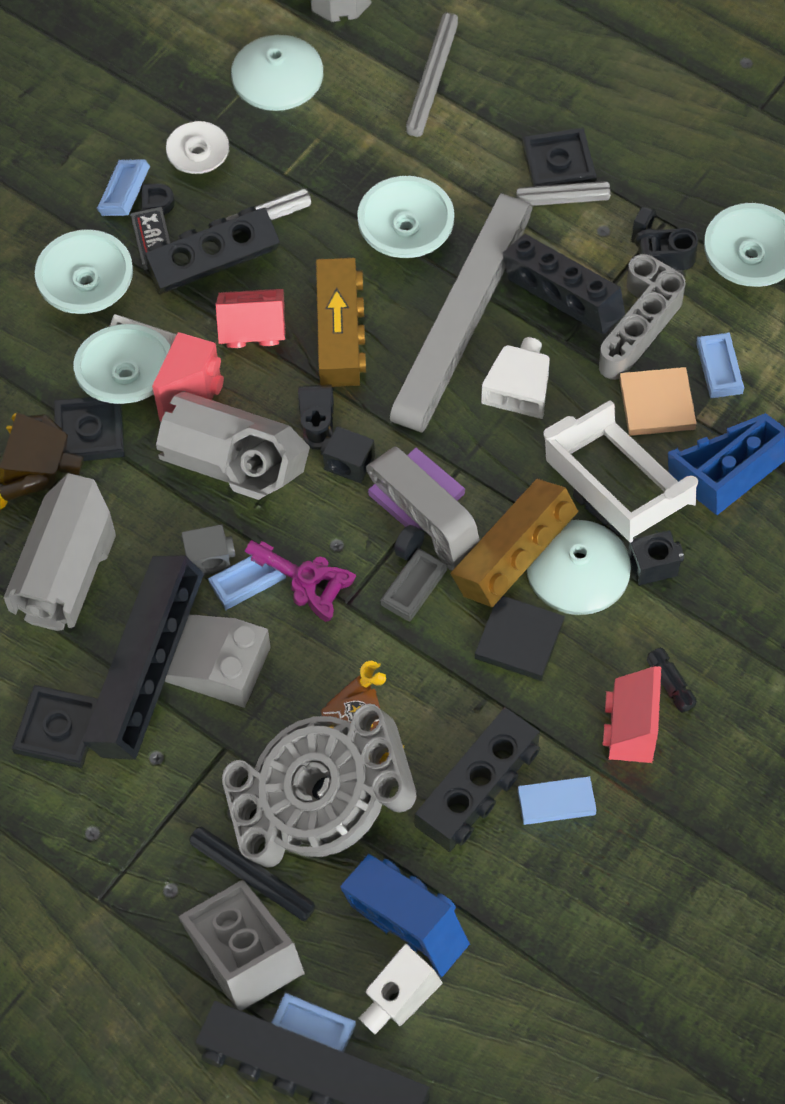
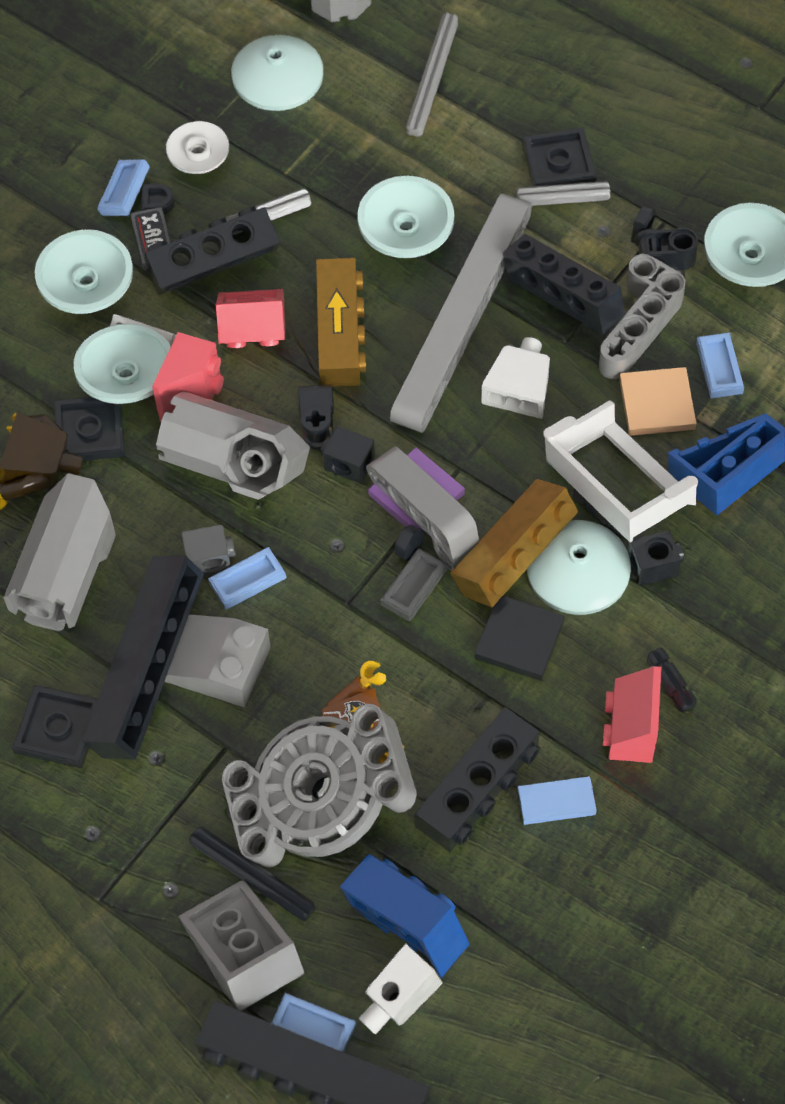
(305, 578): magenta piece -> none

